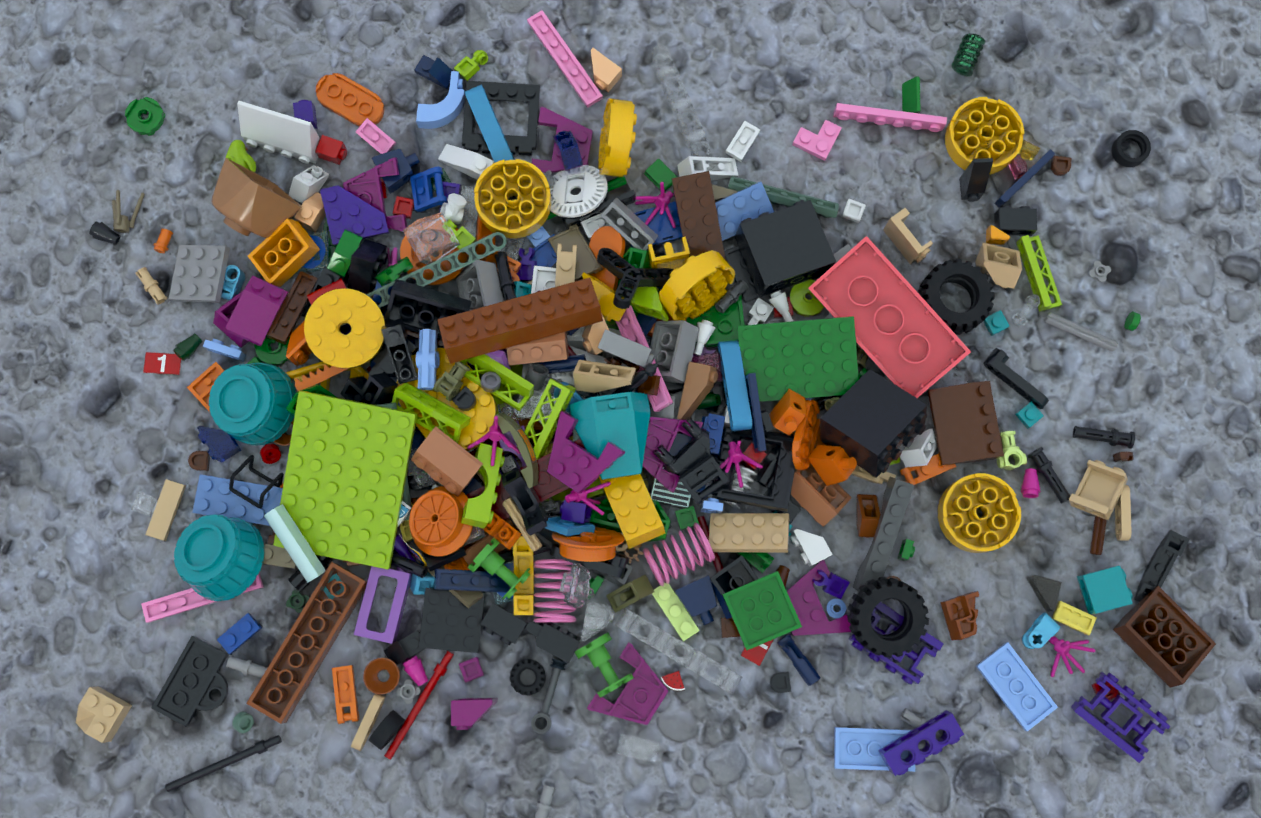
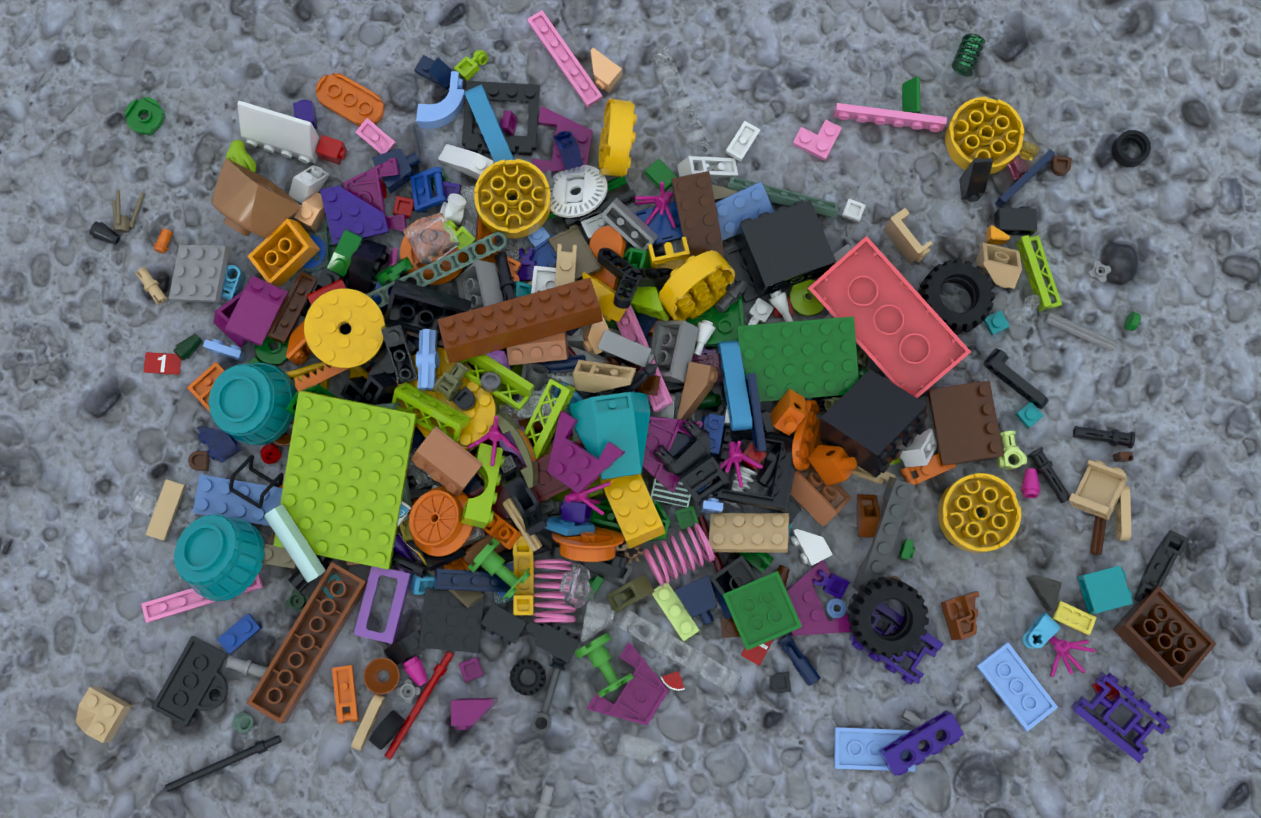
(509, 122): none -> magenta plate

